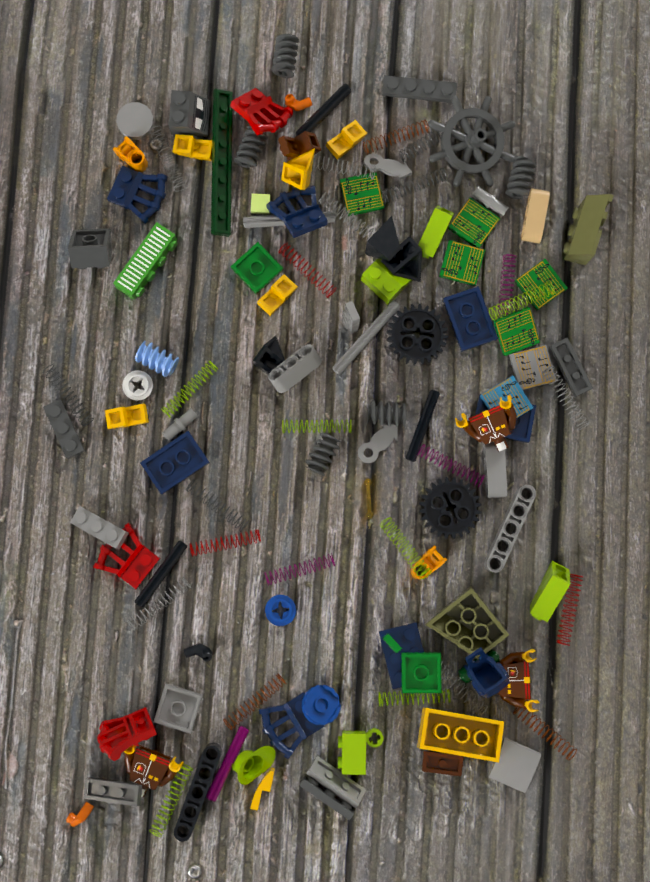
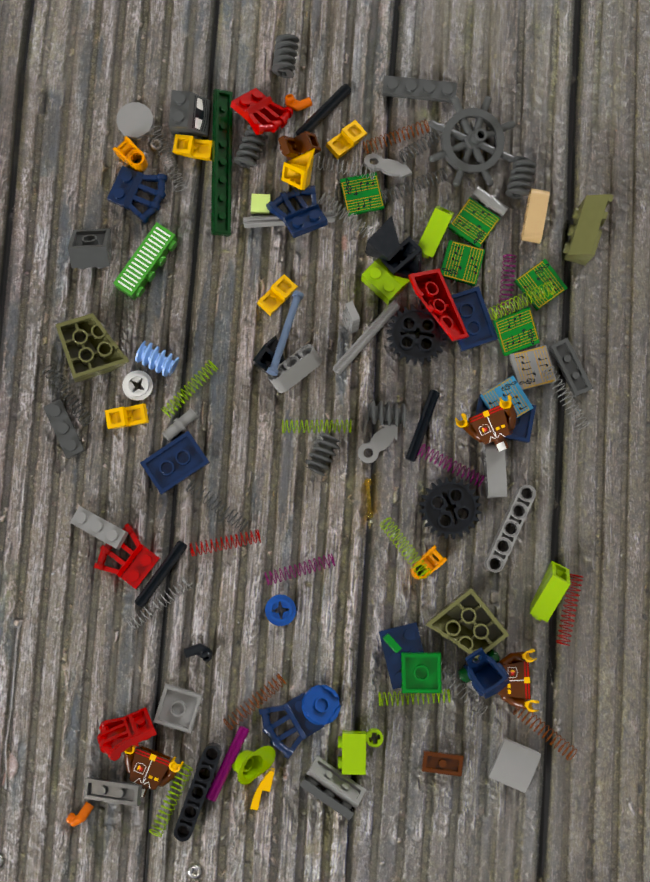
(89, 348): none -> olive wedge
(257, 268): green tile -> none
(297, 296): none -> sand blue bar
(327, 291): red piece -> none
(436, 297): none -> red wedge
(460, 734): yellow brick -> none

